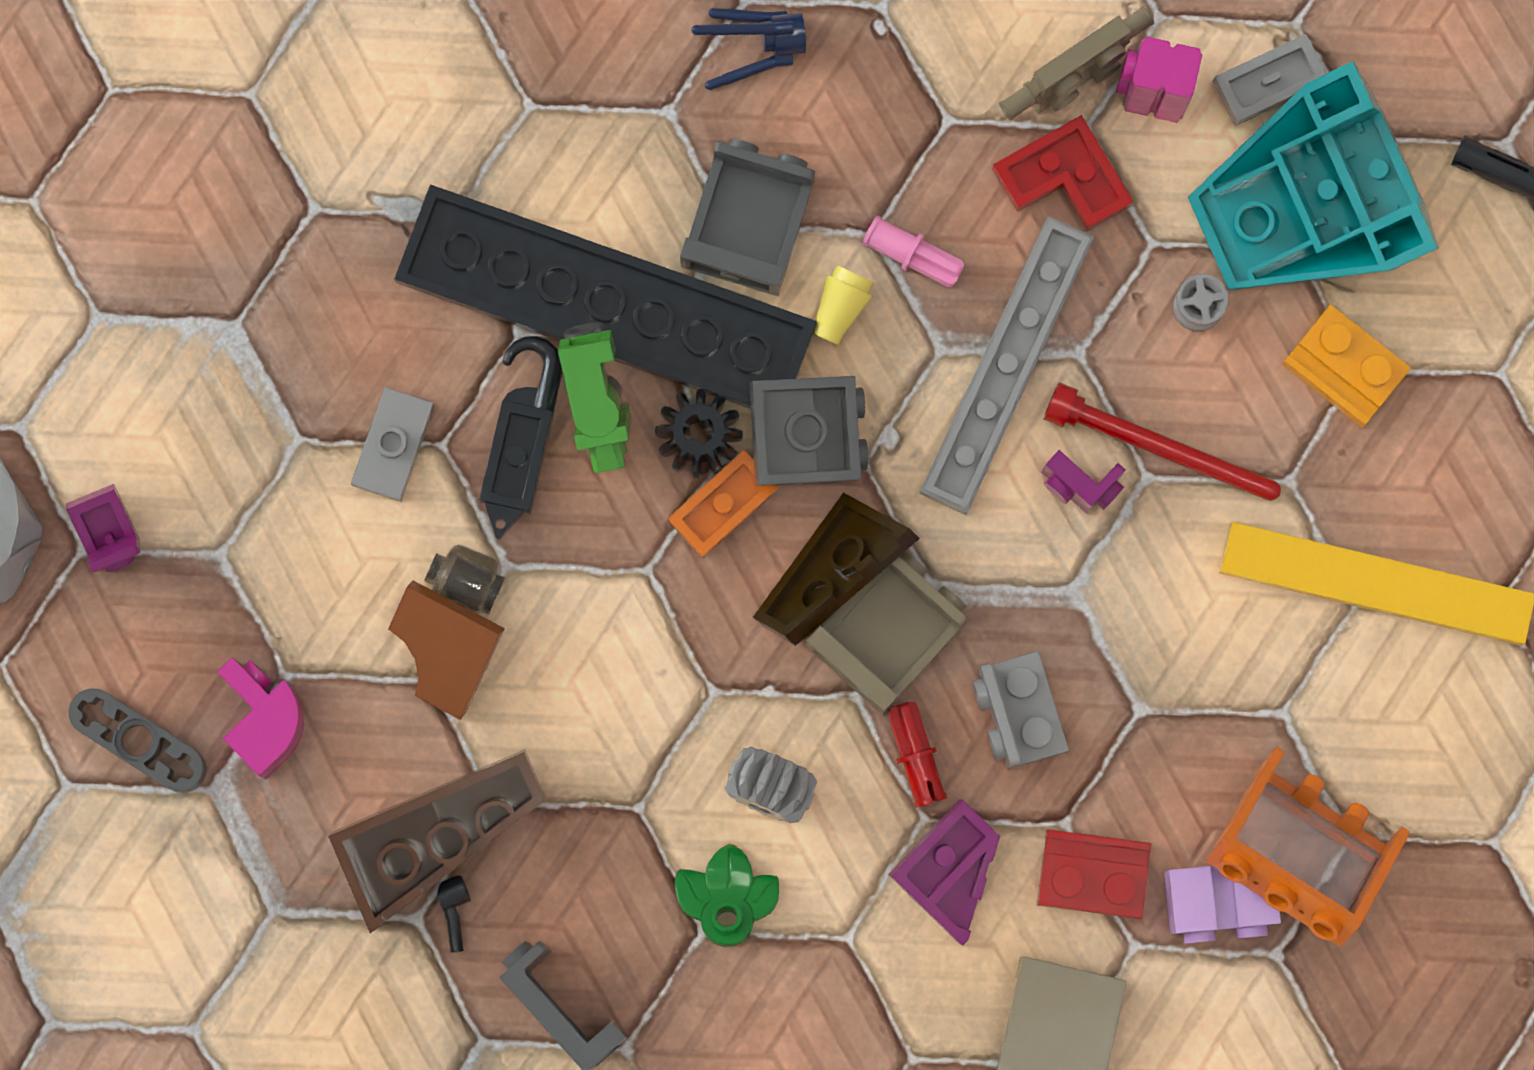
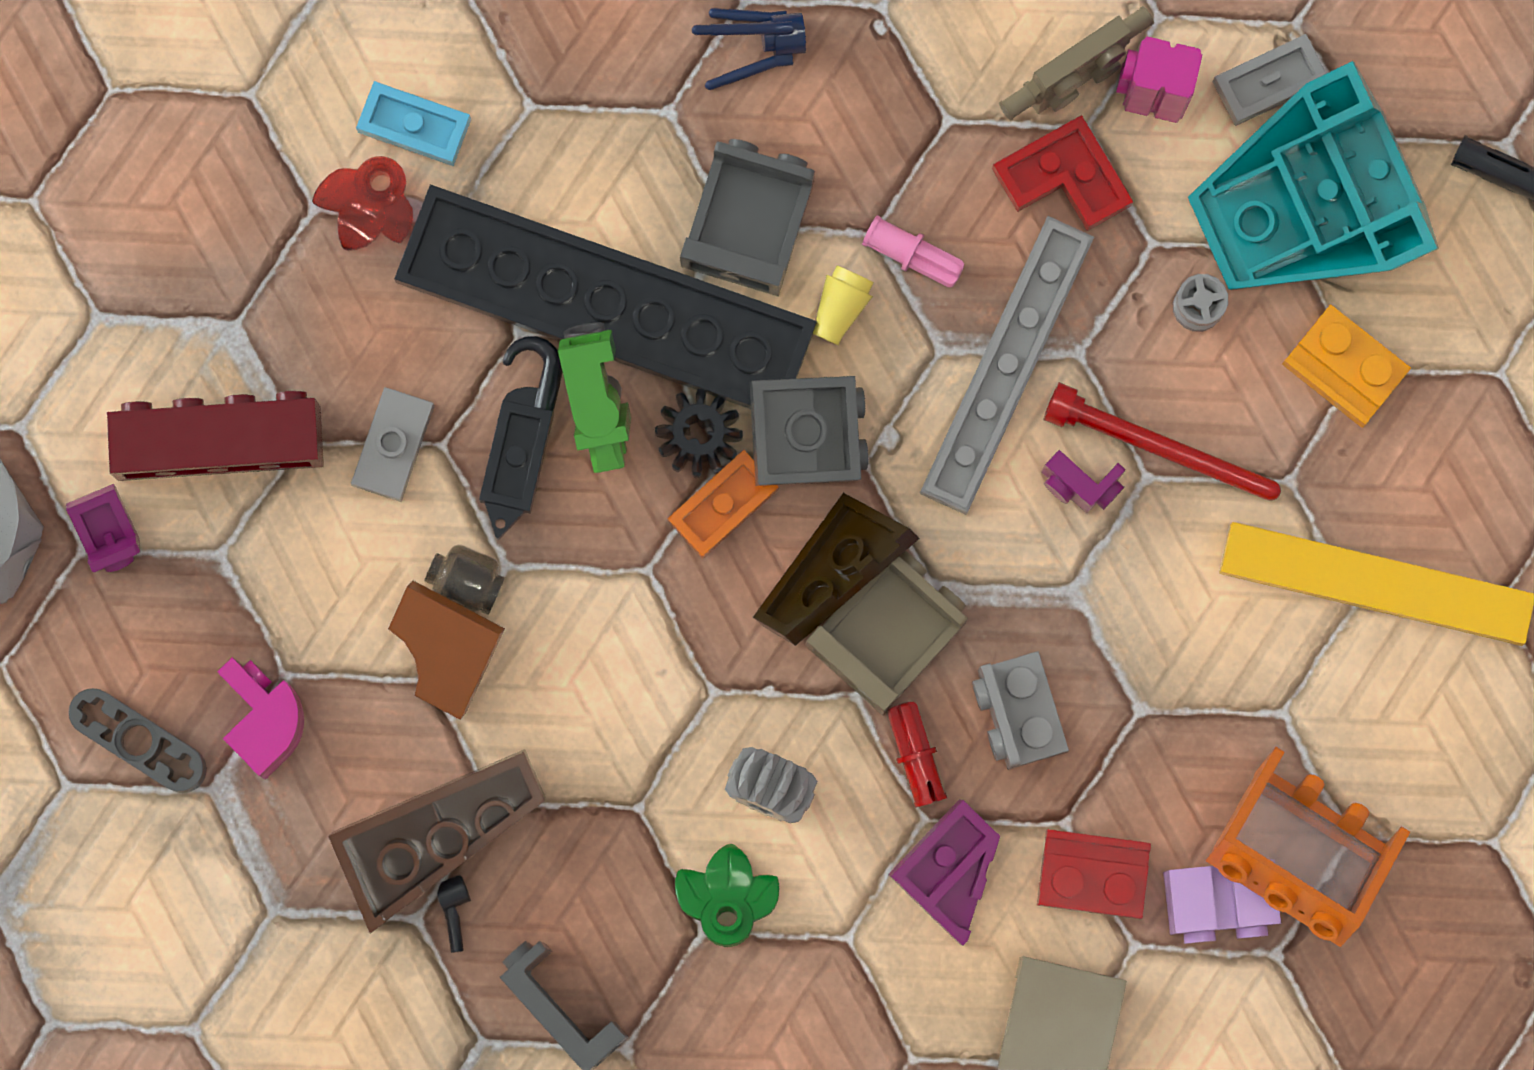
(215, 438): none -> dark red brick
(362, 209): none -> clear red plate
(413, 123): none -> medium azure plate

